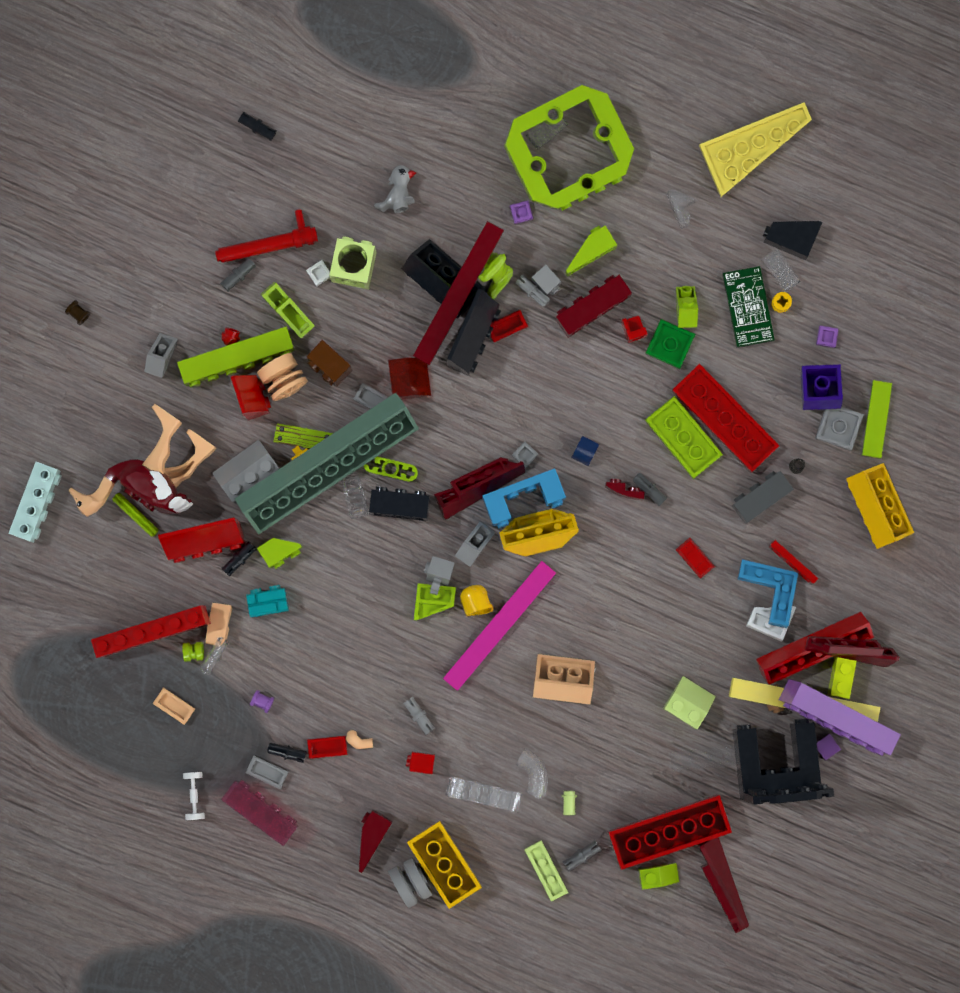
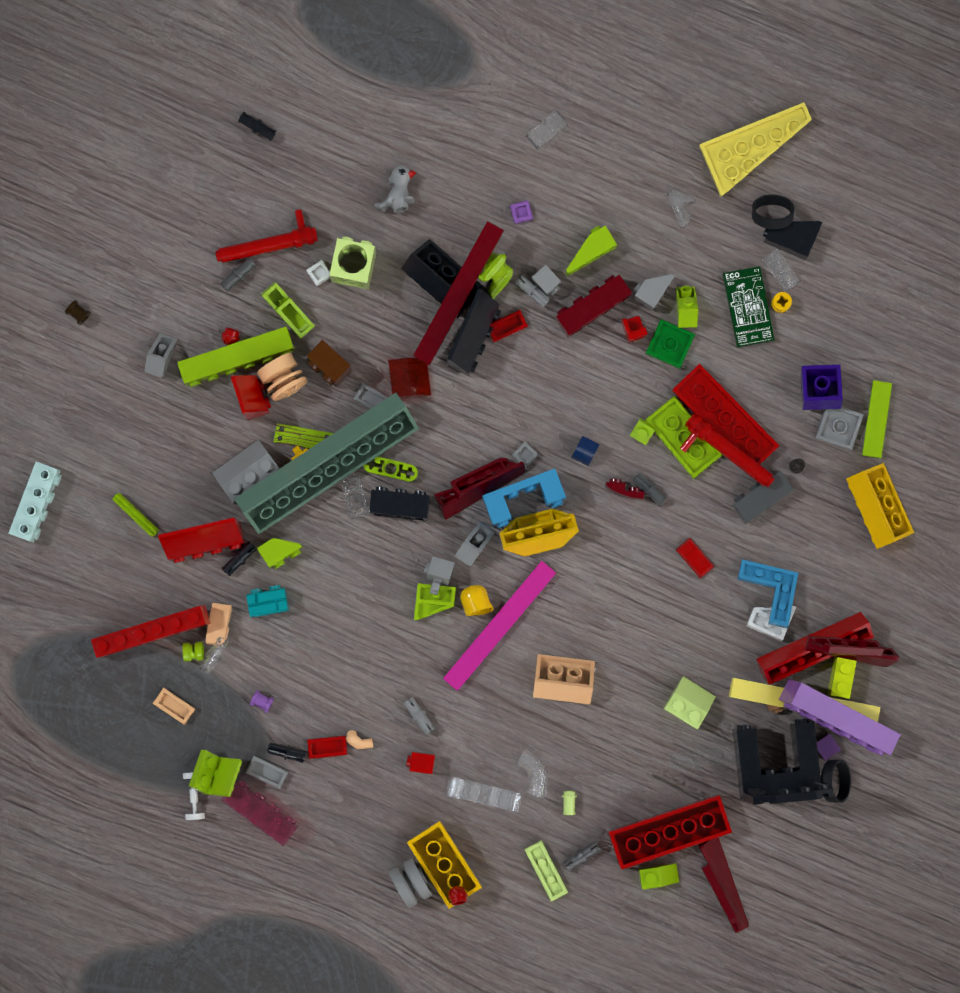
(150, 478): animal -> none
(215, 774): none -> lime bracket
(373, 831): dark red slope -> none
(457, 895): none -> red plate
(616, 139): lime panel -> none
(643, 431): none -> lime plate
(652, 290): none -> light grey slope
(706, 432): none -> red cylinder
(773, 199): none -> black tyre
(793, 562): red tile -> none
(827, 336): medium lavender tile -> none
(845, 779): none -> black tyre

